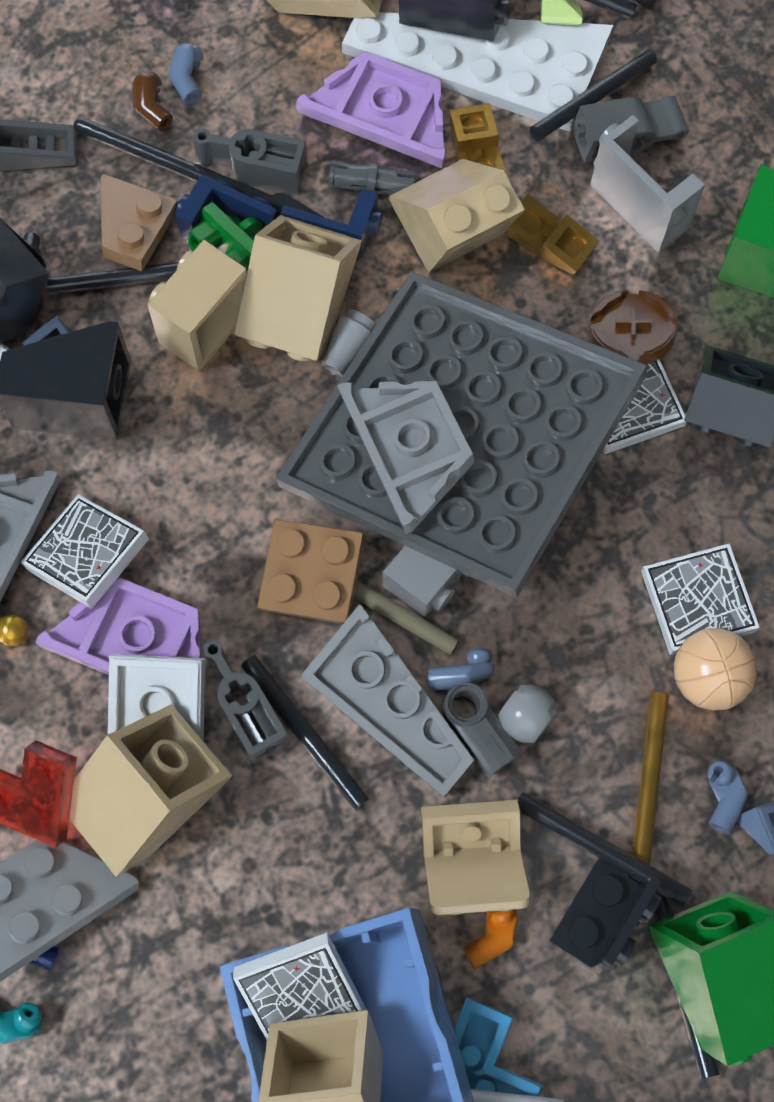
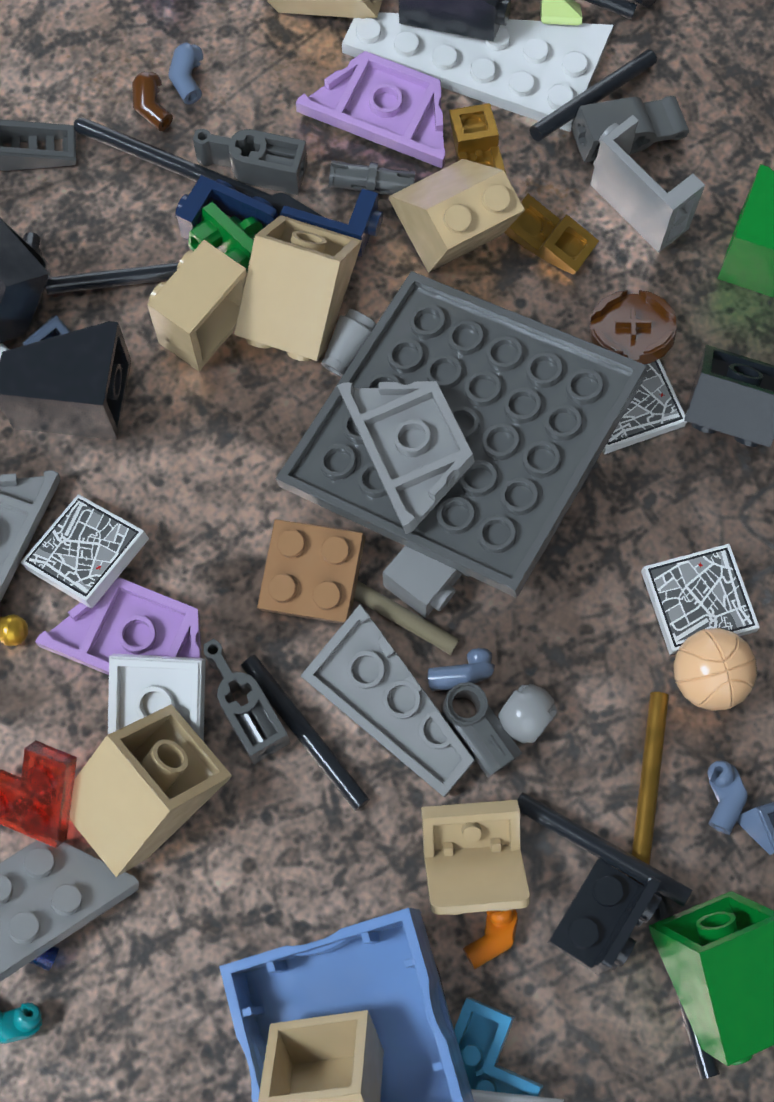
(132, 221): medium nougat wing -> none
(297, 984): tile -> none

